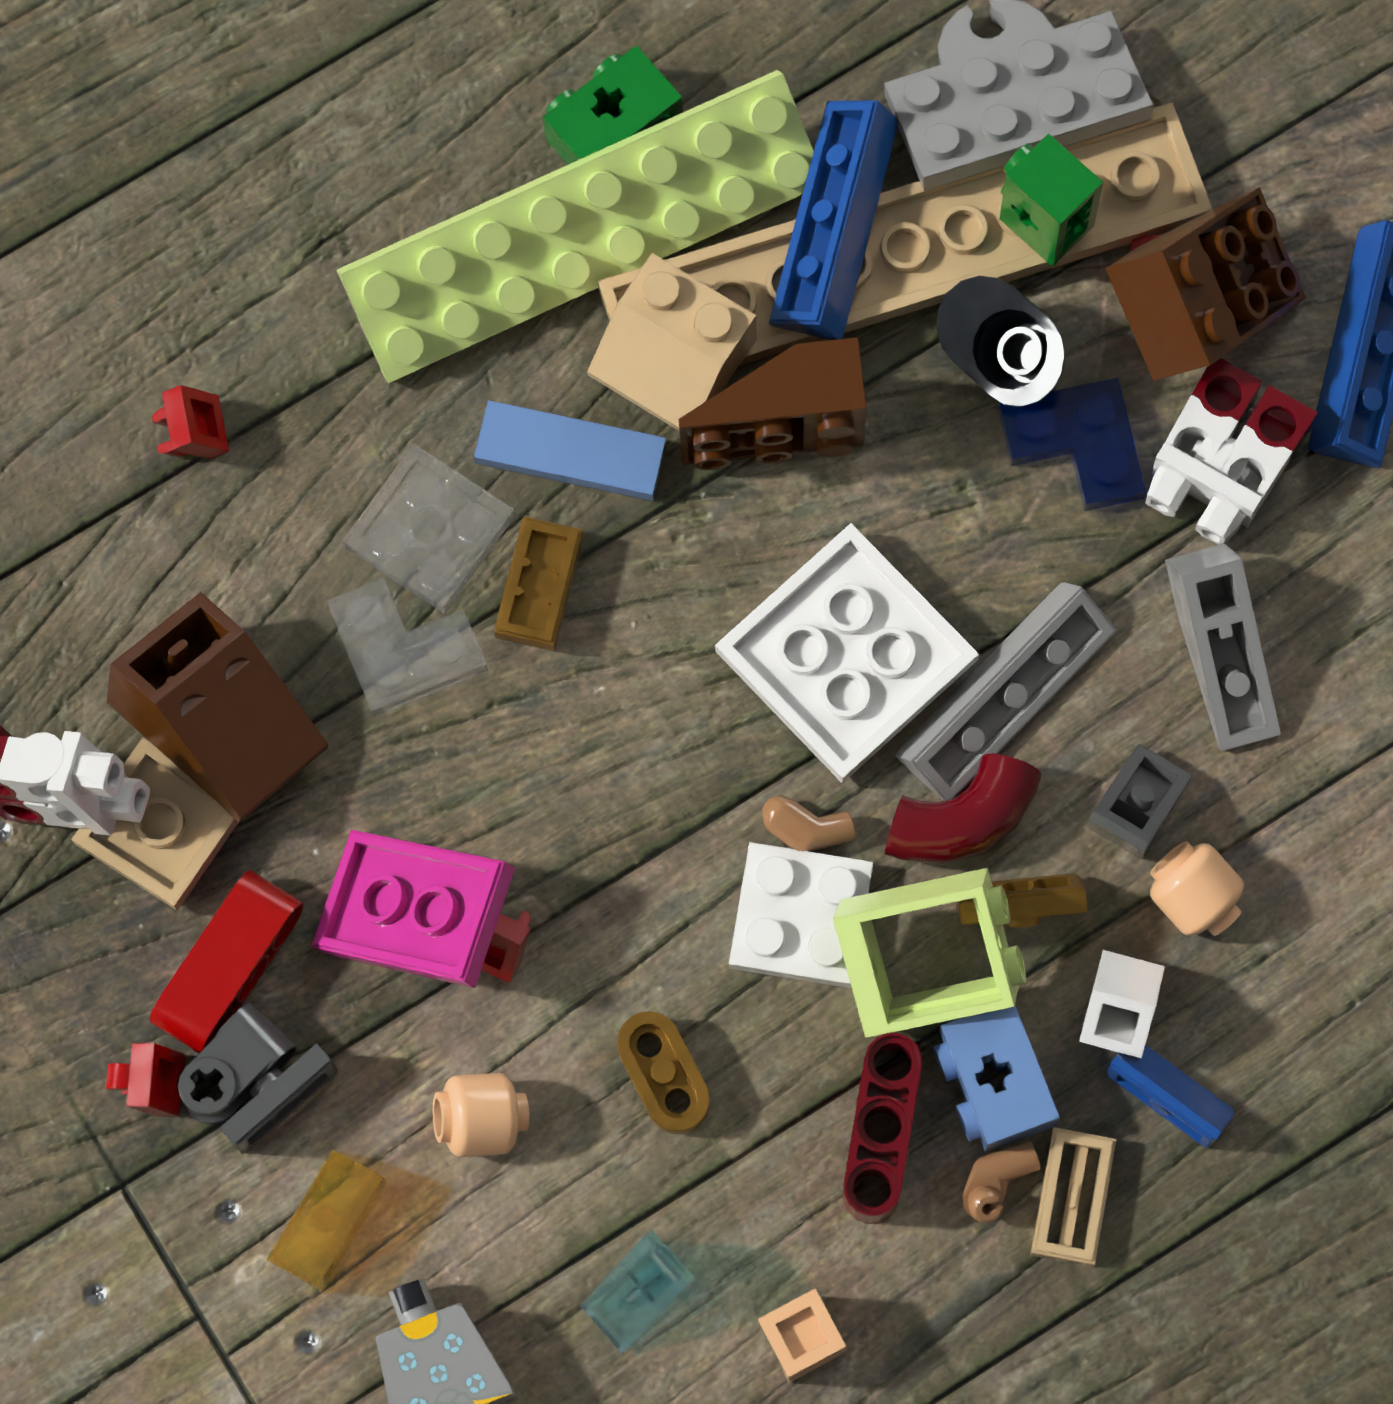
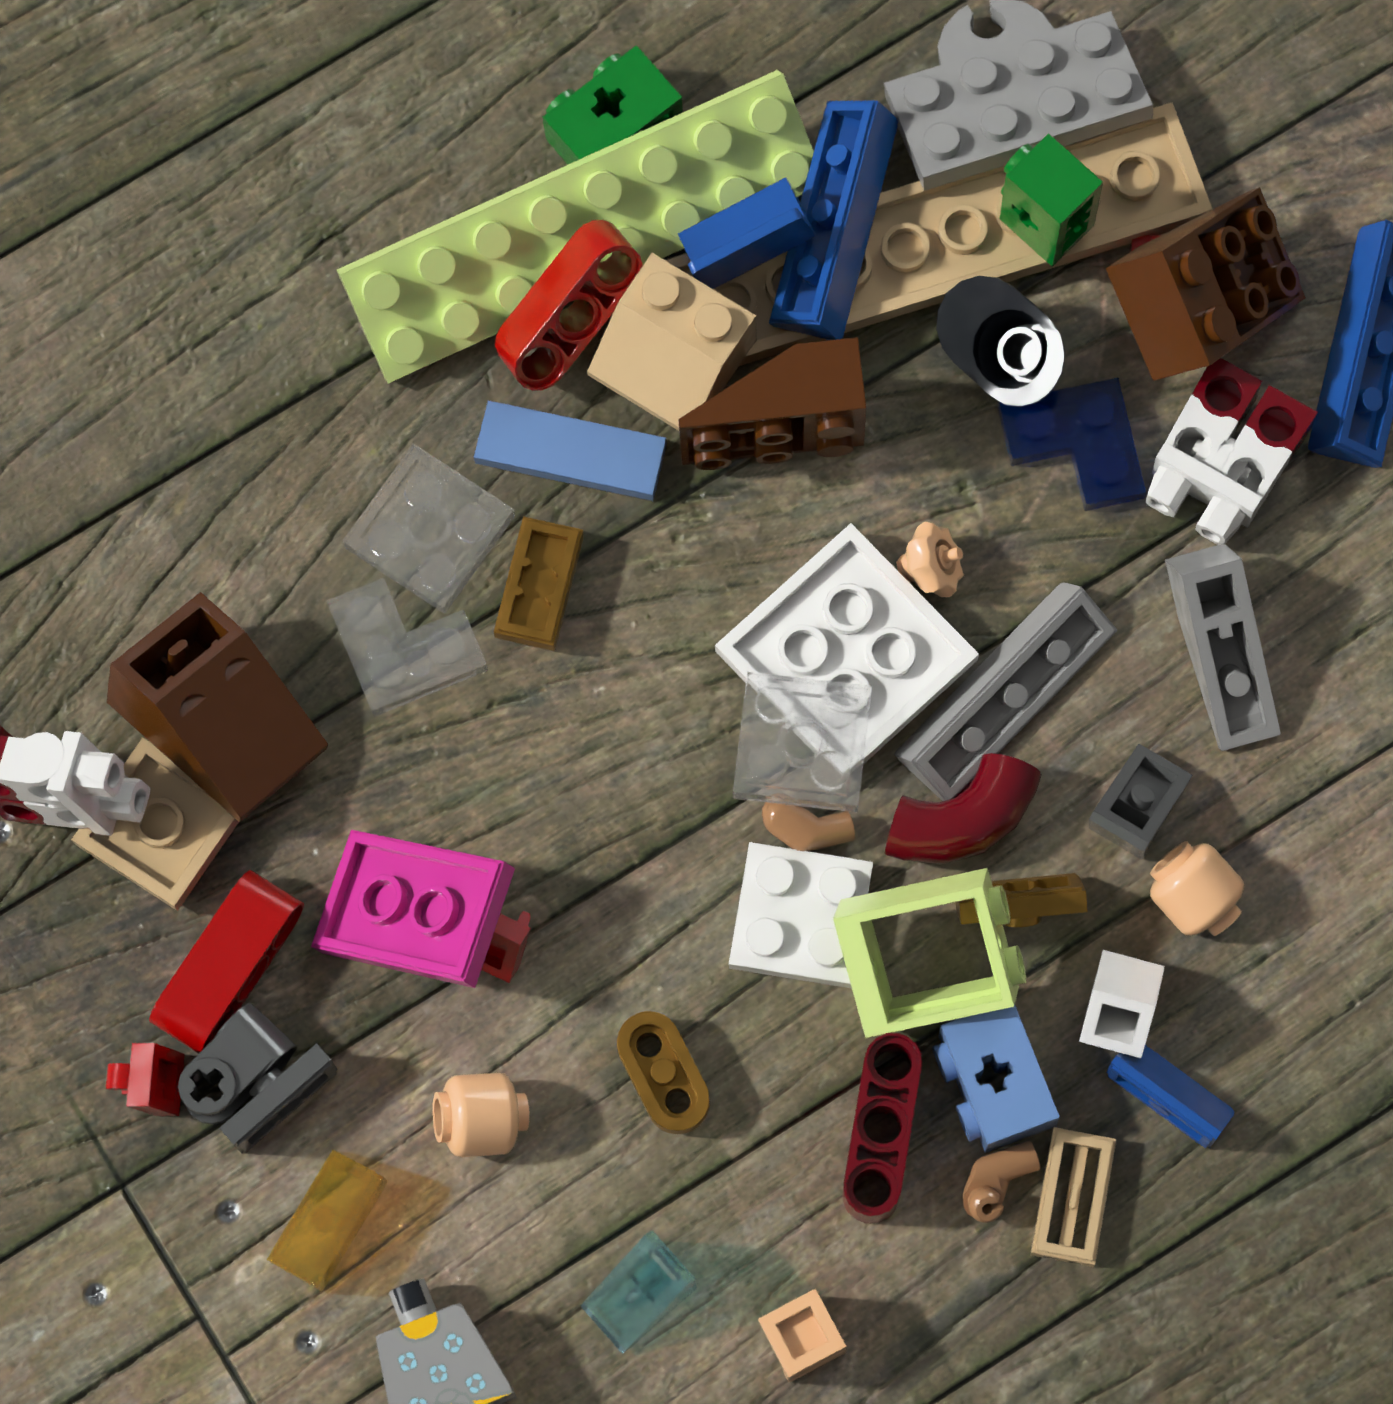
(192, 422): red tile -> none
(566, 333): none -> red beam
(746, 234): none -> blue panel
(802, 742): none -> clear plate
(932, 560): none -> light nougat piece

